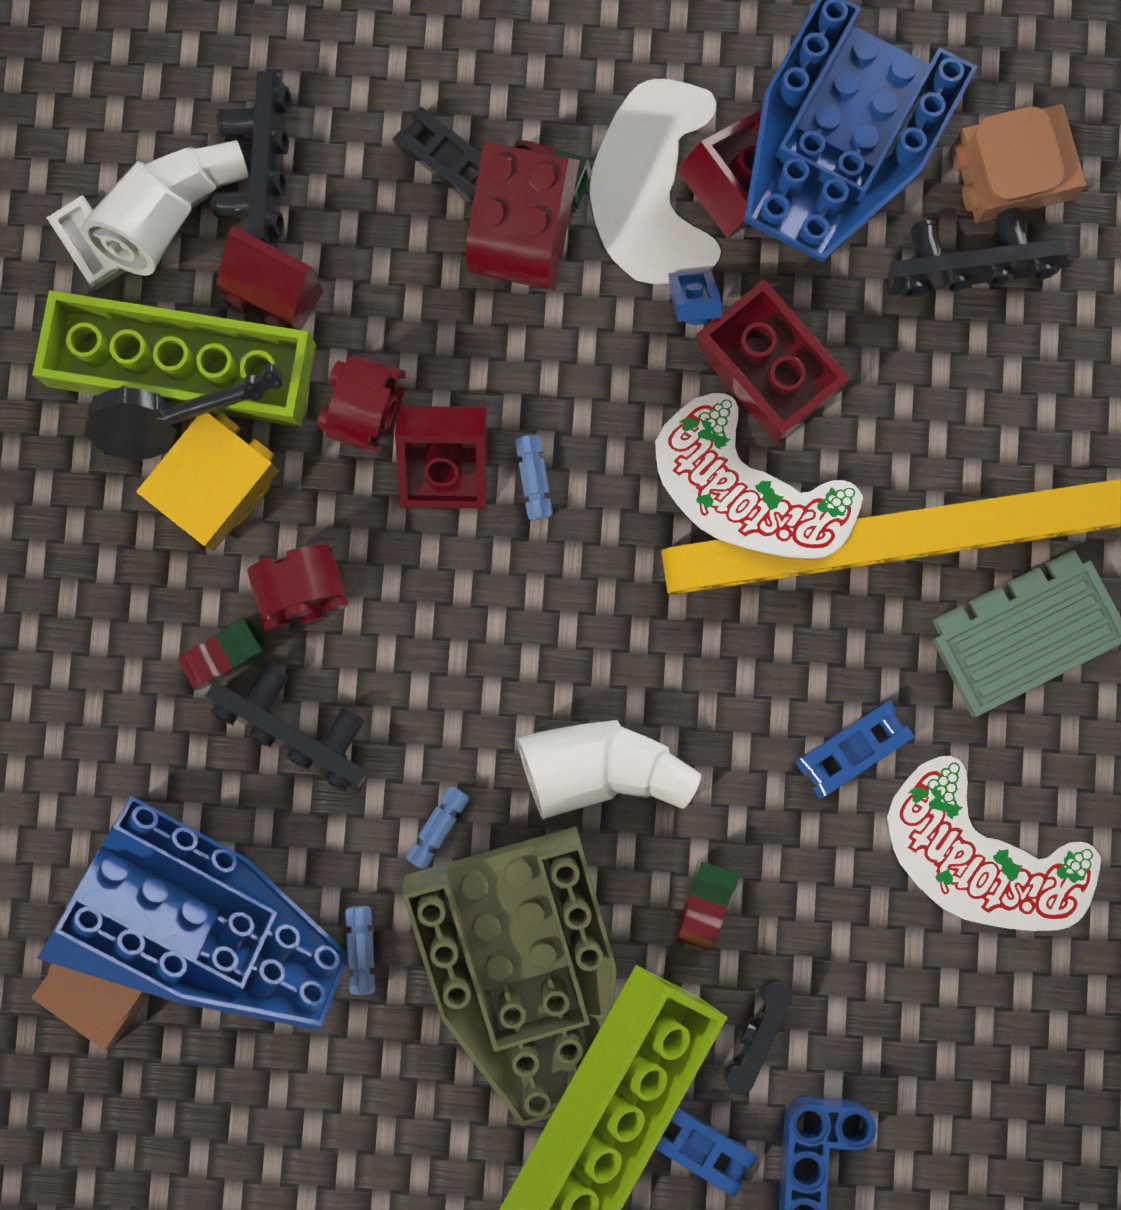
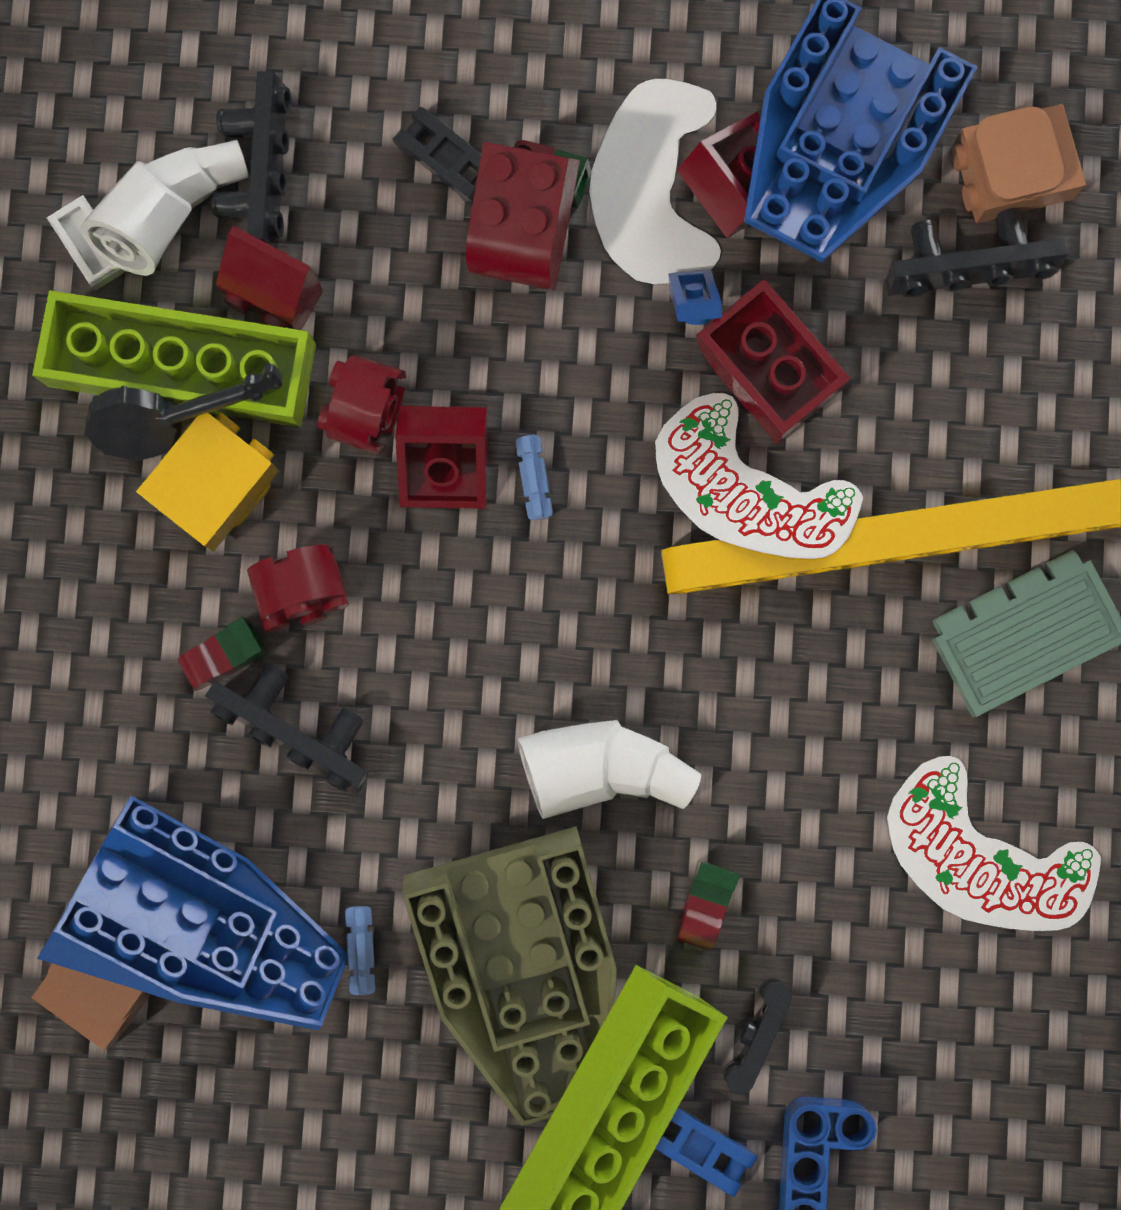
(437, 827): medium blue axle -> none
(854, 749): blue plate -> none

